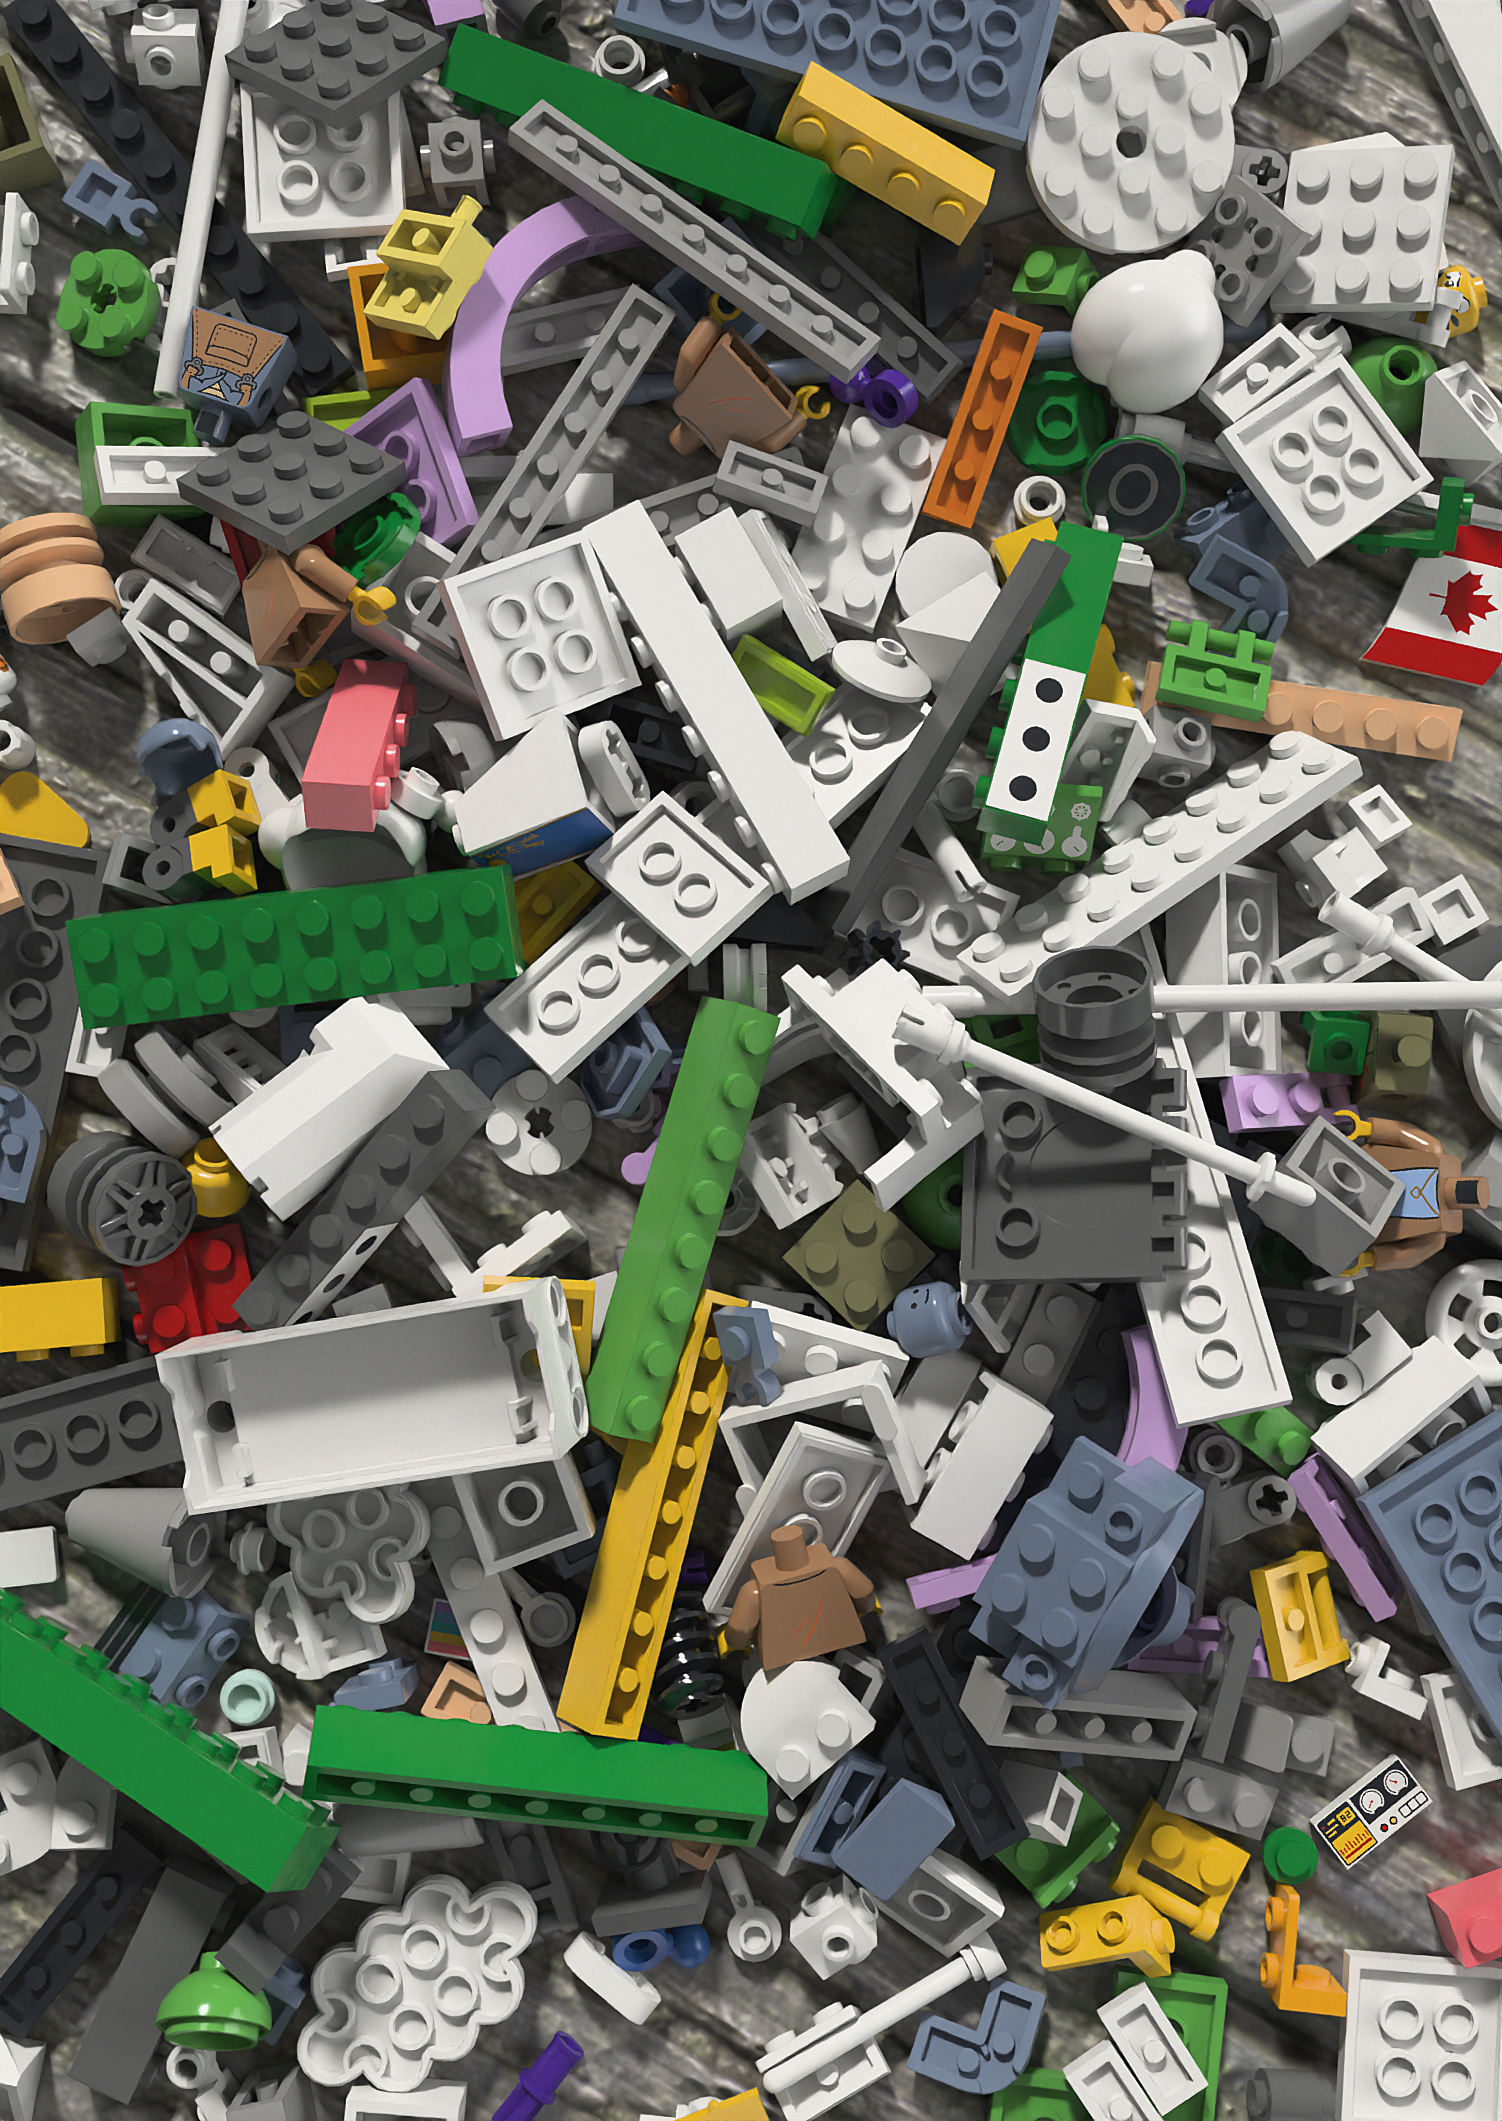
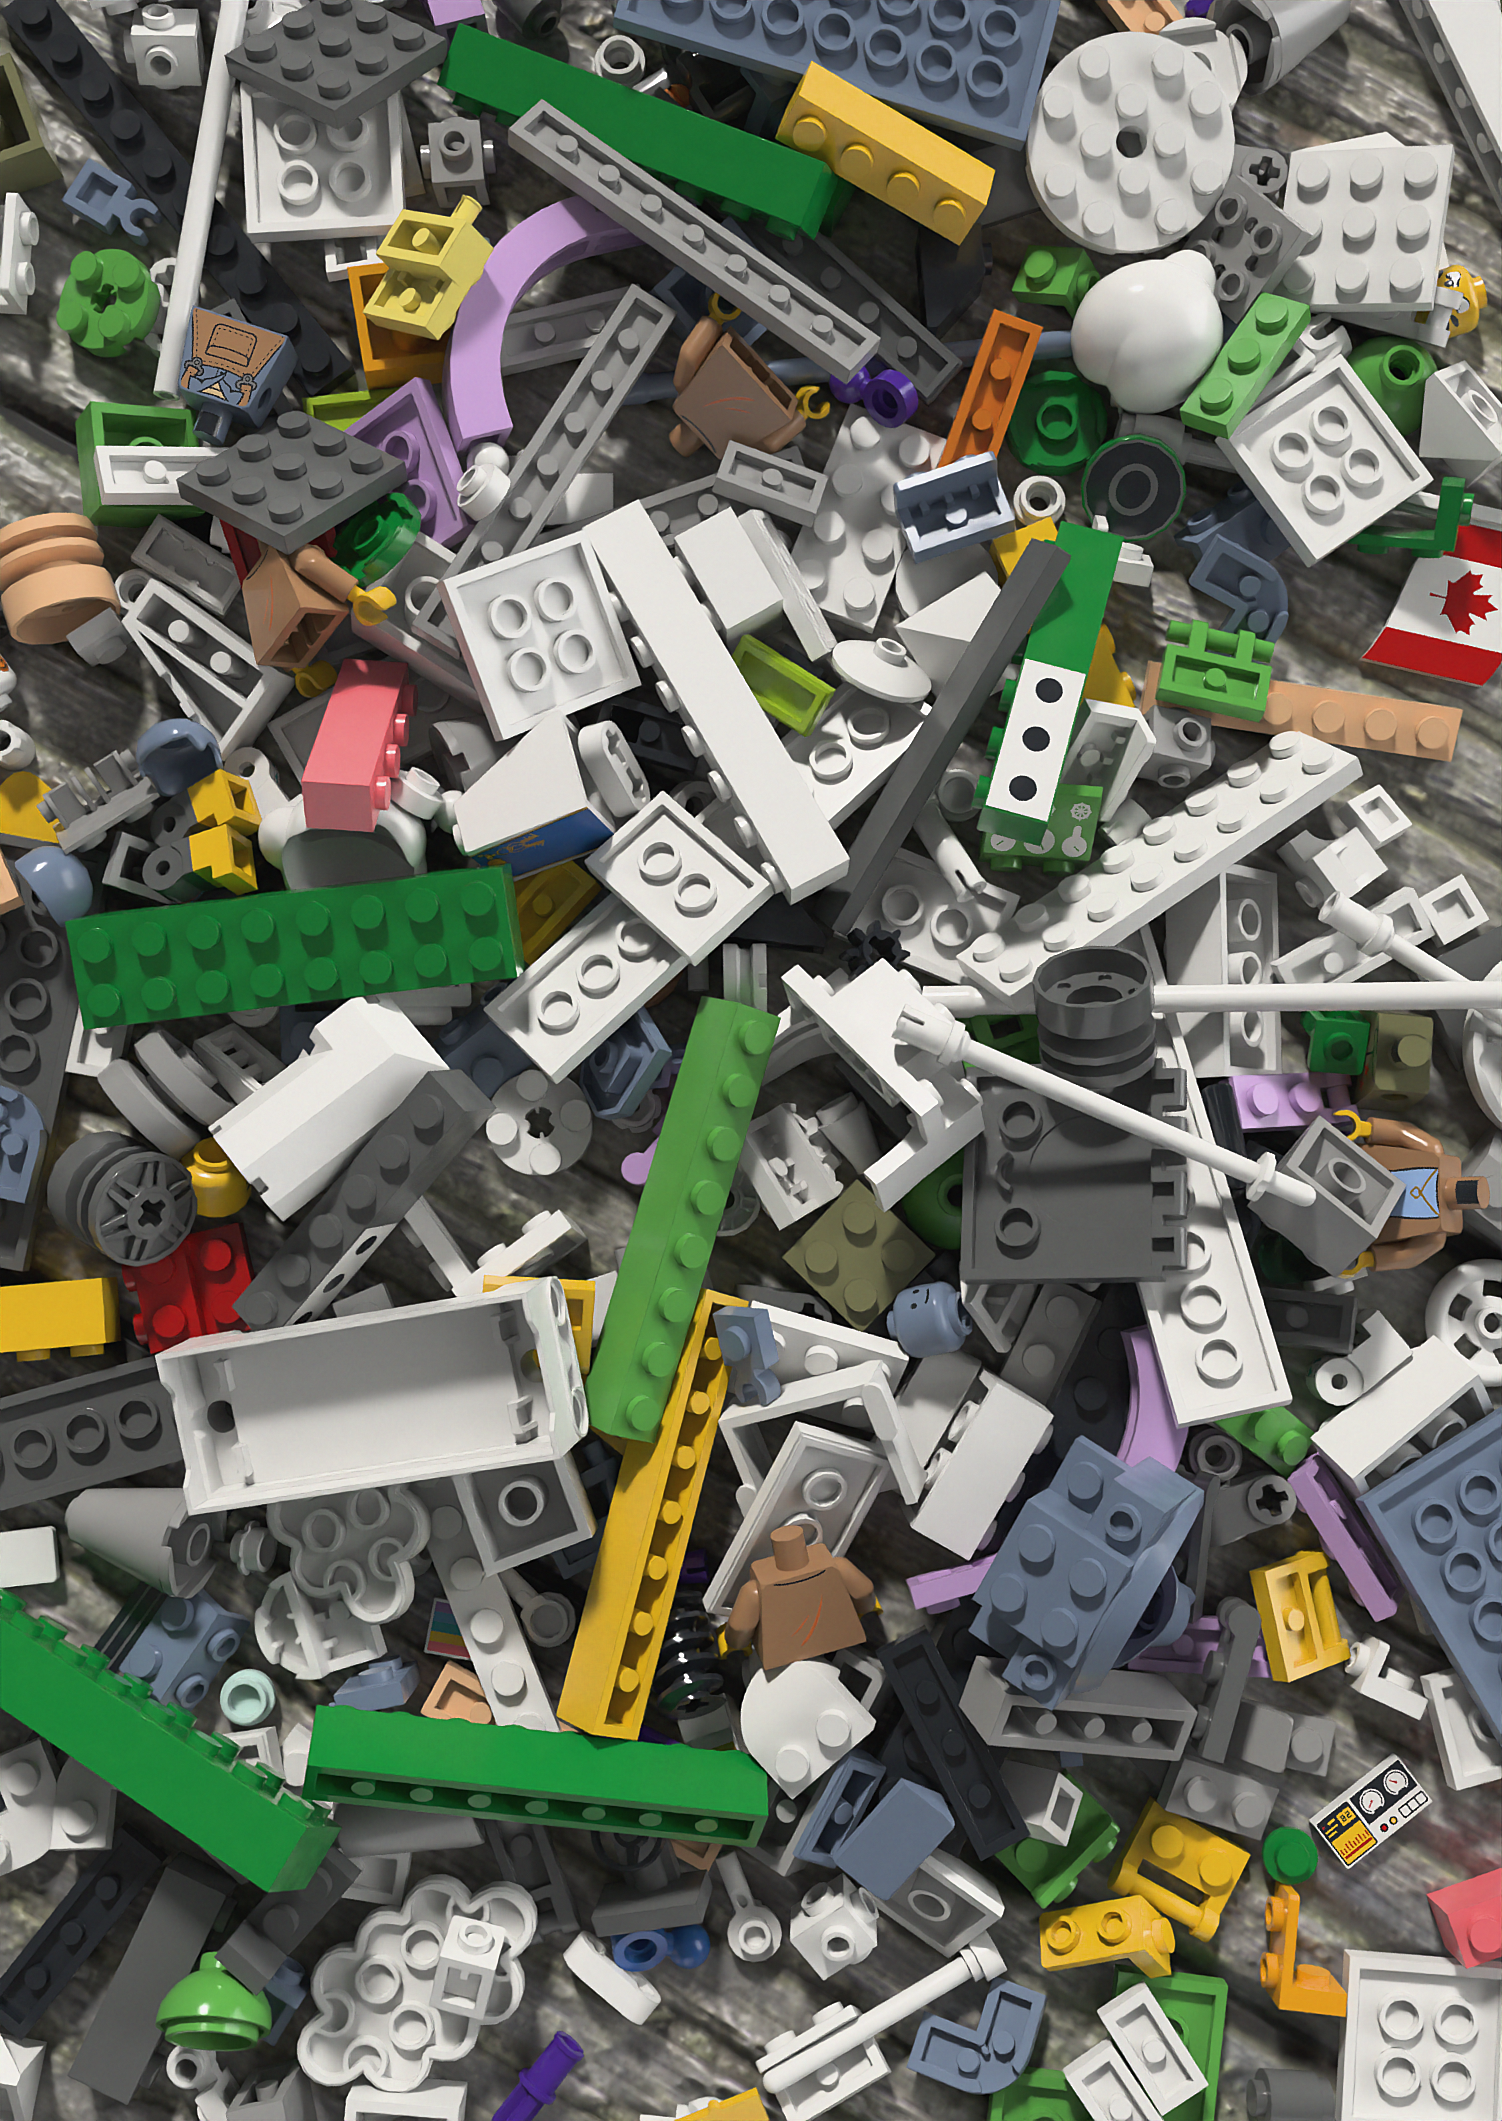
(58, 882): none -> sand blue hair
(86, 825): none -> light grey hinge
(467, 1967): none -> white bracket
(484, 481): none -> white plate
(952, 507): none -> sand blue bracket
(1225, 1124): none -> black axle
(1245, 365): none -> bright green plate

